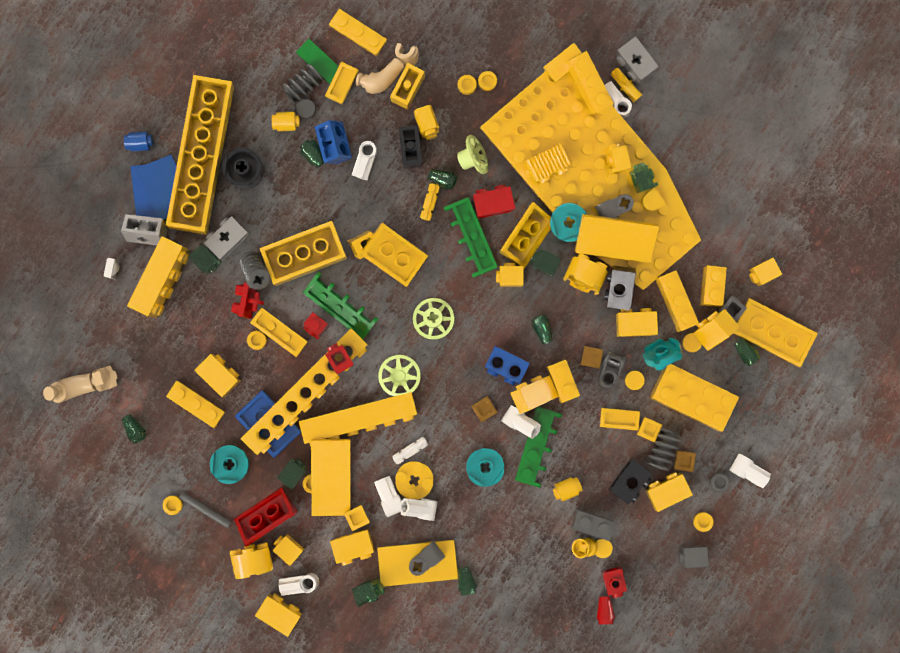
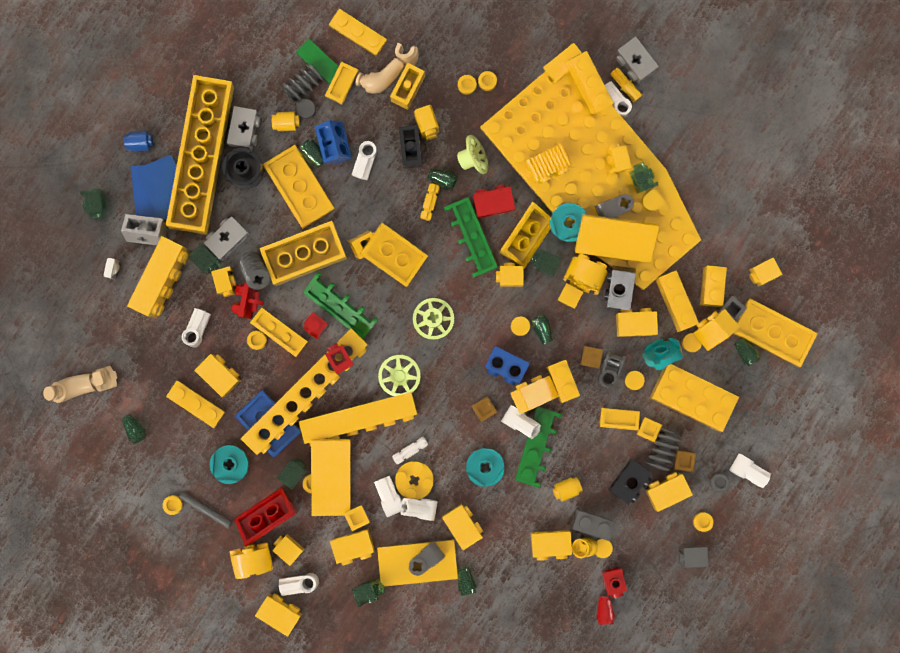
(94, 203): none -> clear green brick
(196, 325): none -> white piece
(224, 281): none -> yellow brick
(241, 118): none -> light grey brick
(298, 186): none -> yellow tile
(462, 526): none -> yellow brick
(520, 326): none -> yellow tile
(551, 544): none -> yellow brick
(570, 295): none -> yellow tile

